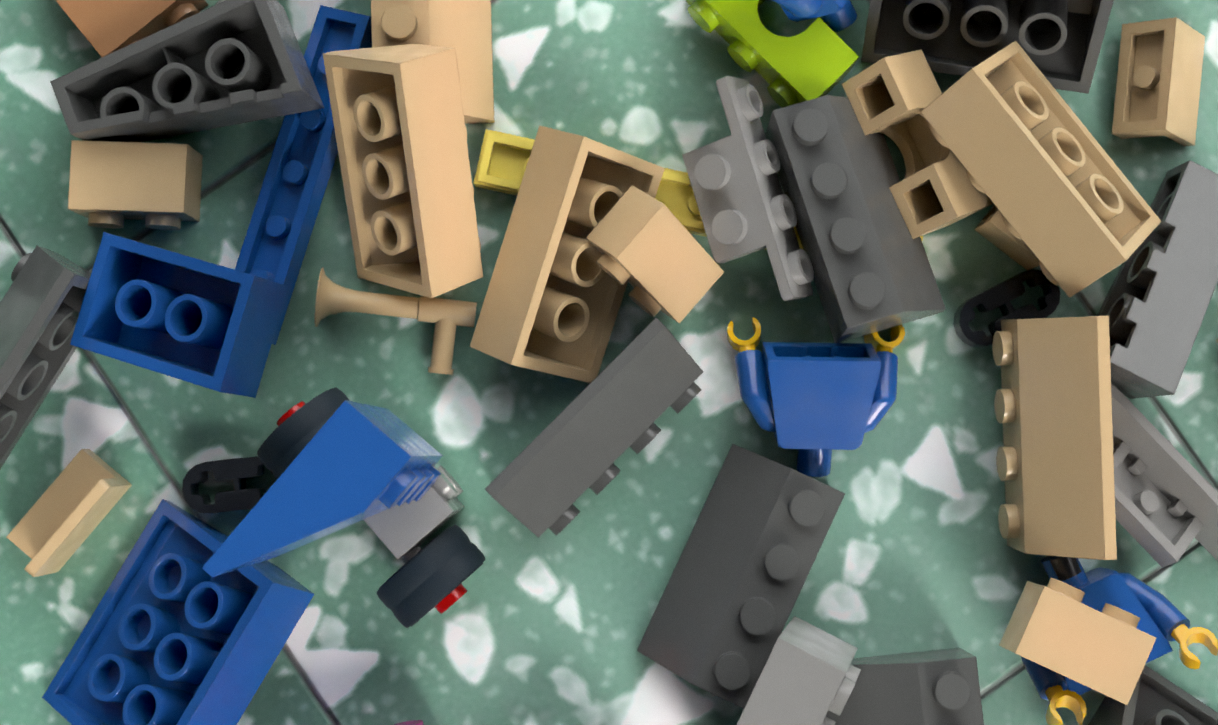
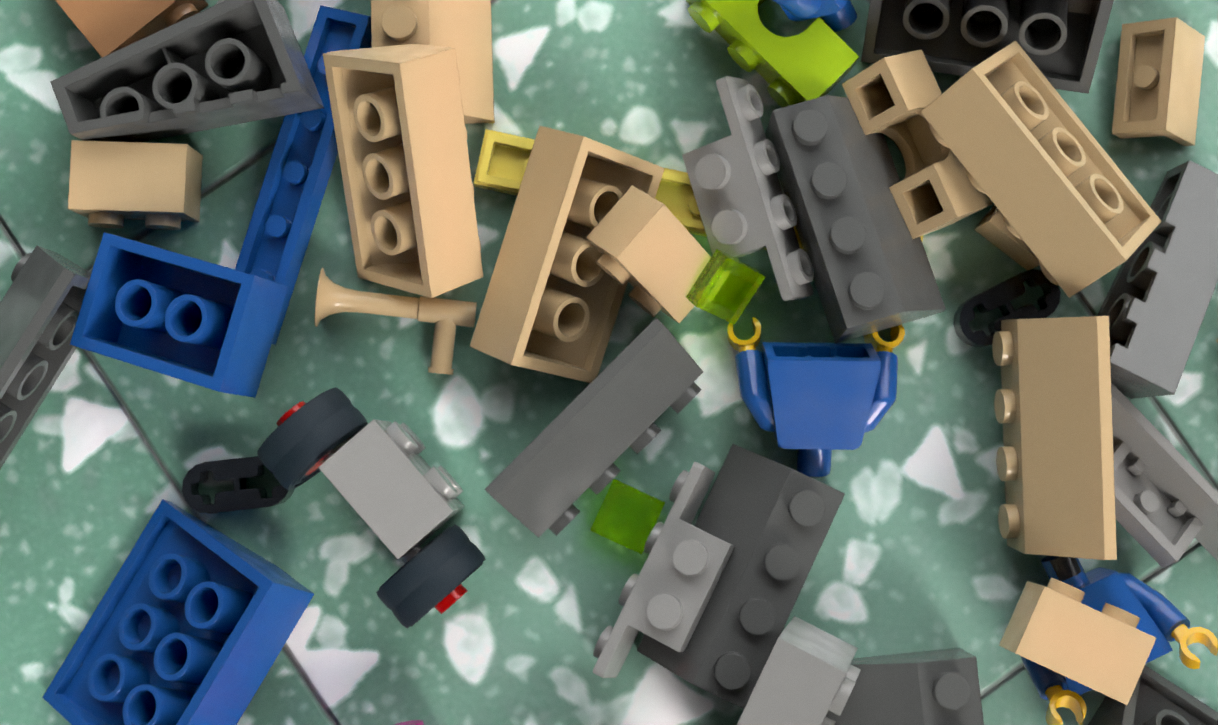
(68, 512): tan panel -> none
(346, 473): blue slope -> none
(627, 516): none -> clear neon green tile
(674, 581): none -> light grey bracket
(725, 287): none -> clear neon green tile

